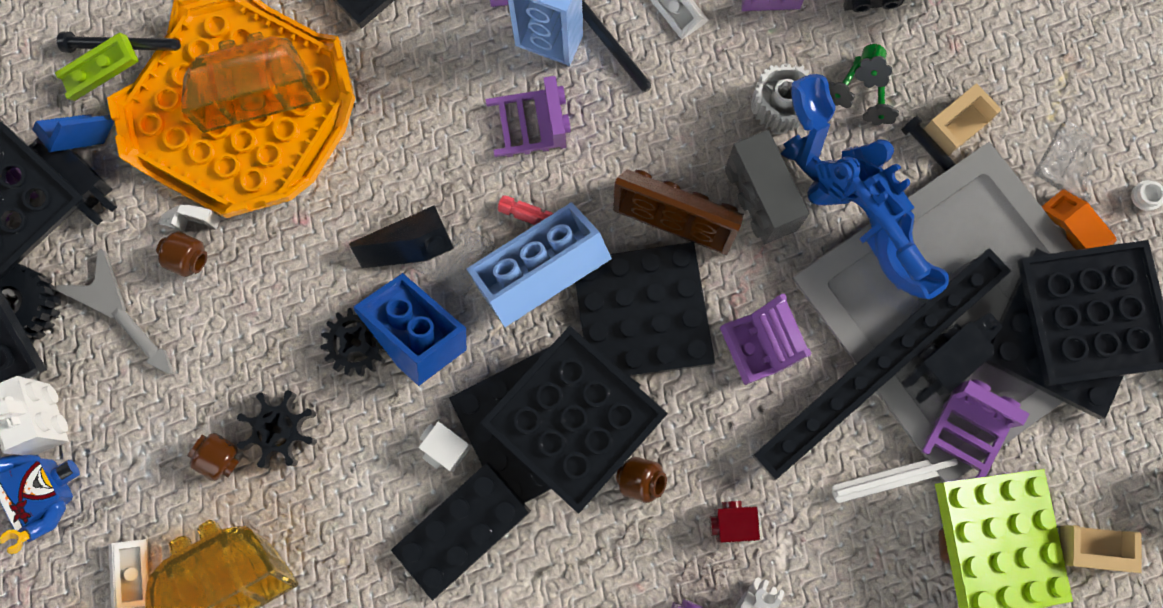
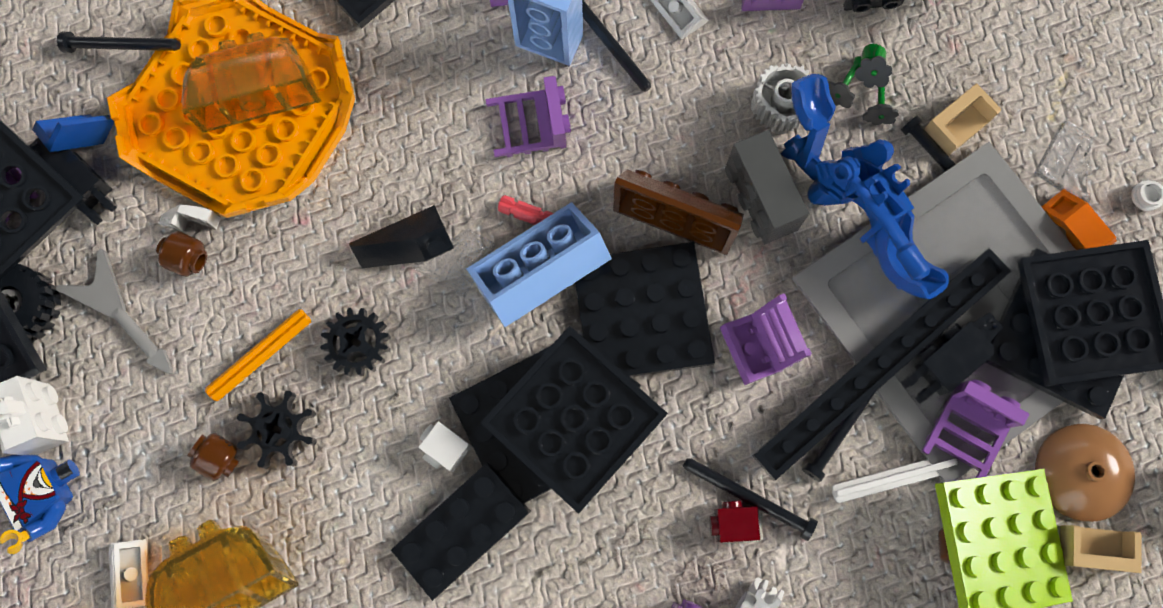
(97, 66): lime hinge -> none
(257, 355): none -> light orange axle
(412, 328): blue slope -> none
(641, 479): reddish brown head -> none
(806, 527): none -> black bar
(815, 469): none -> black bar
(1068, 464): none -> medium nougat dish

